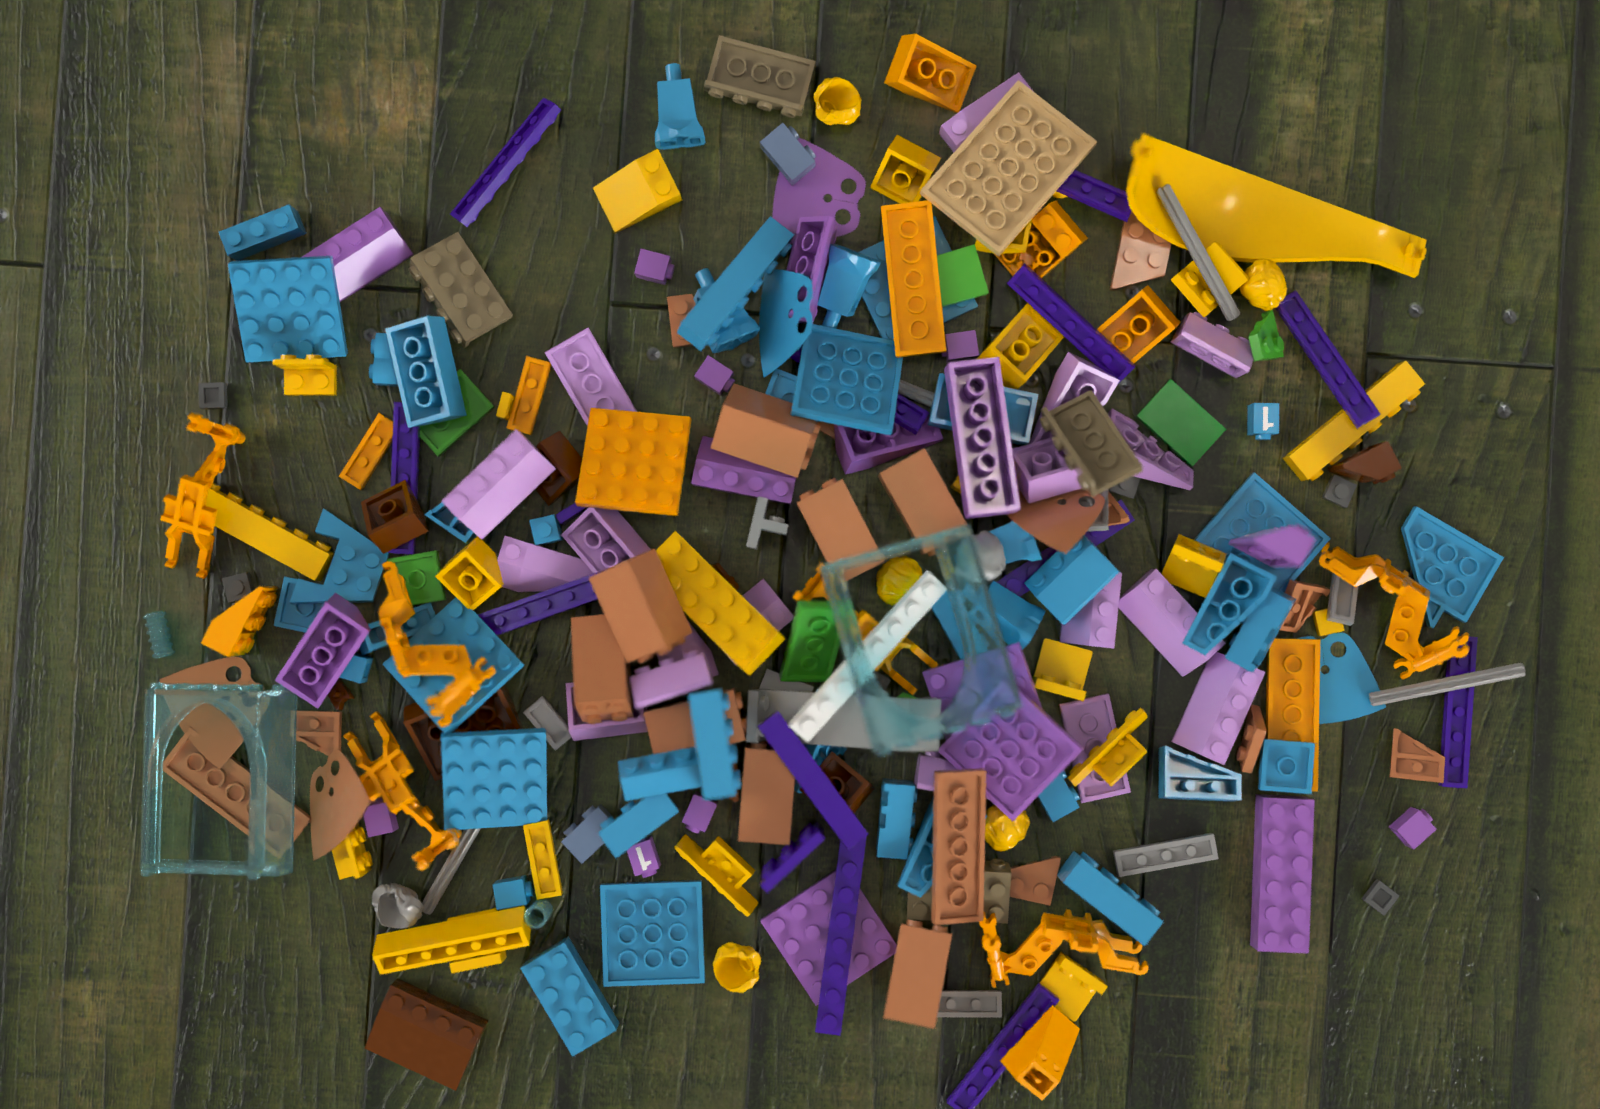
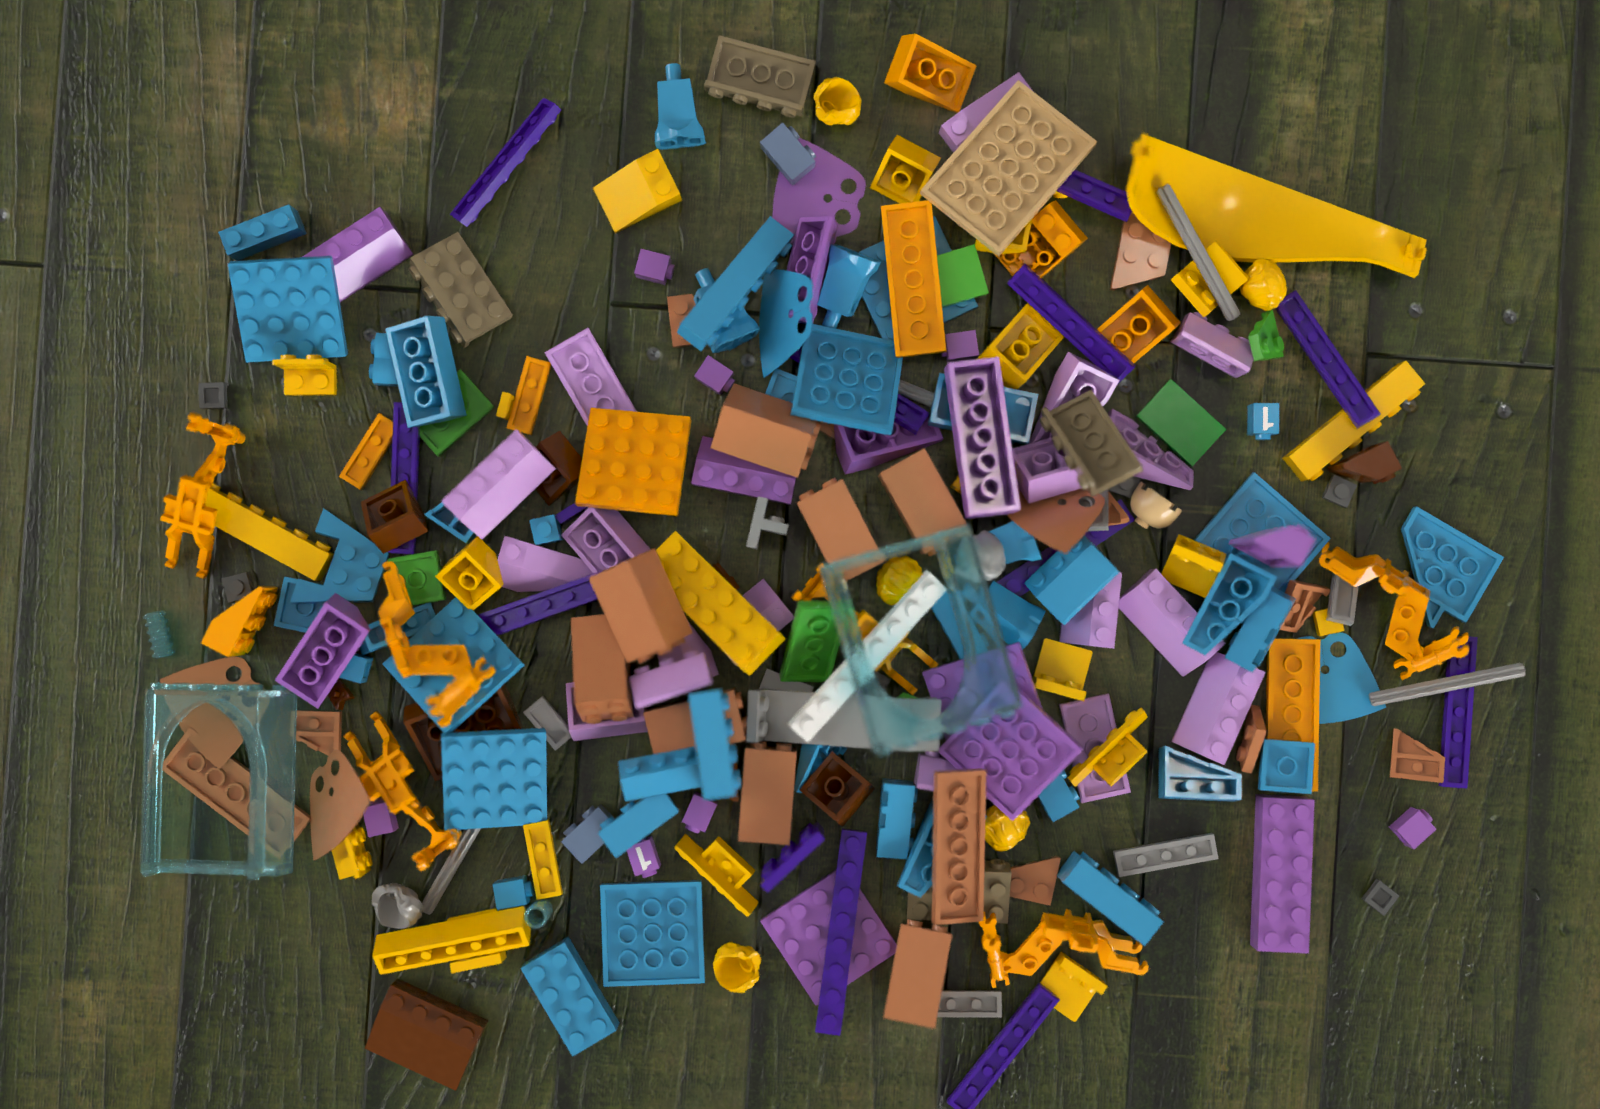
(812, 780): dark purple tile -> none
(1042, 1053): light orange slope -> none
(1152, 508): none -> tan cylinder

